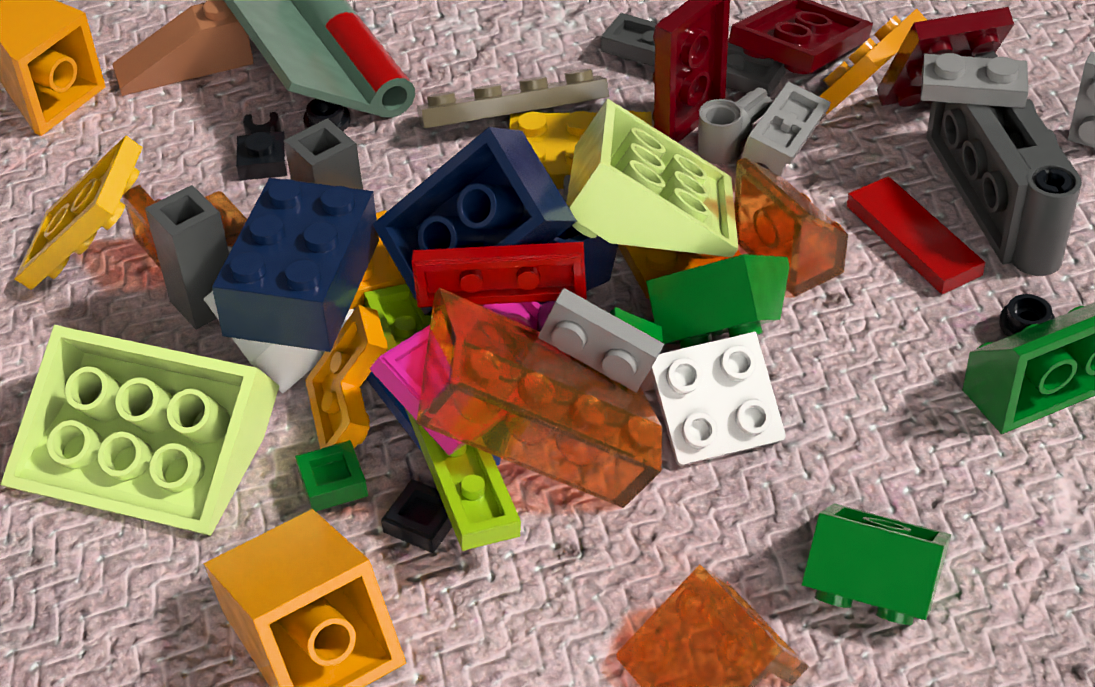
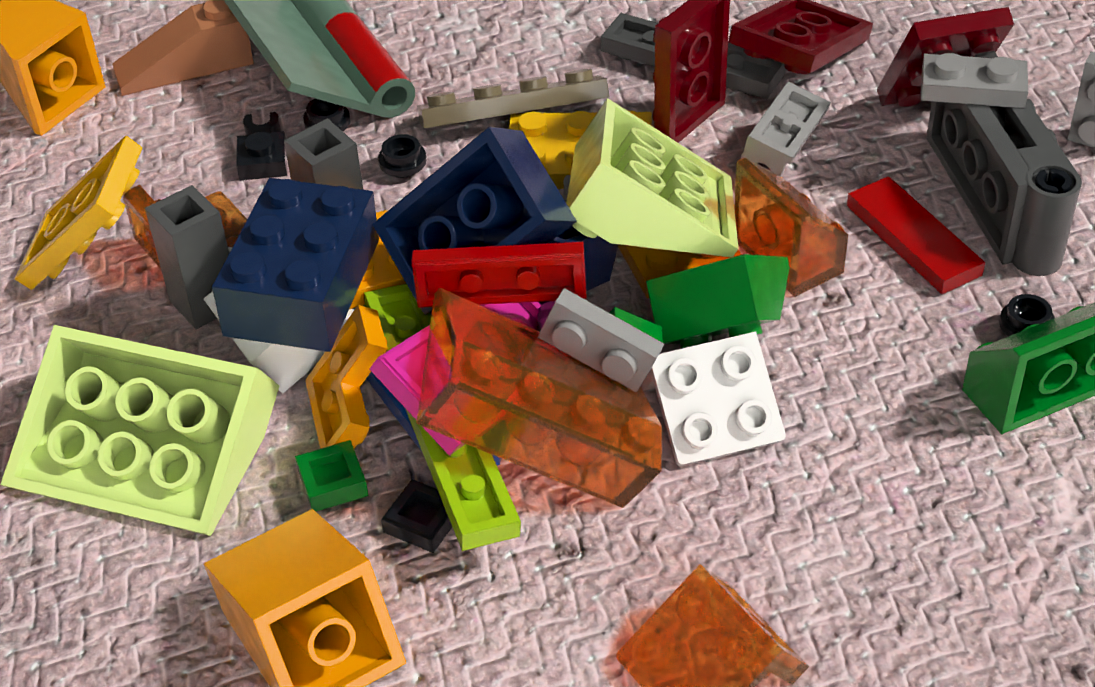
(402, 156): none -> black plate
(727, 124): light grey axle -> none
(868, 59): light orange plate -> none
(875, 563): green slope -> none

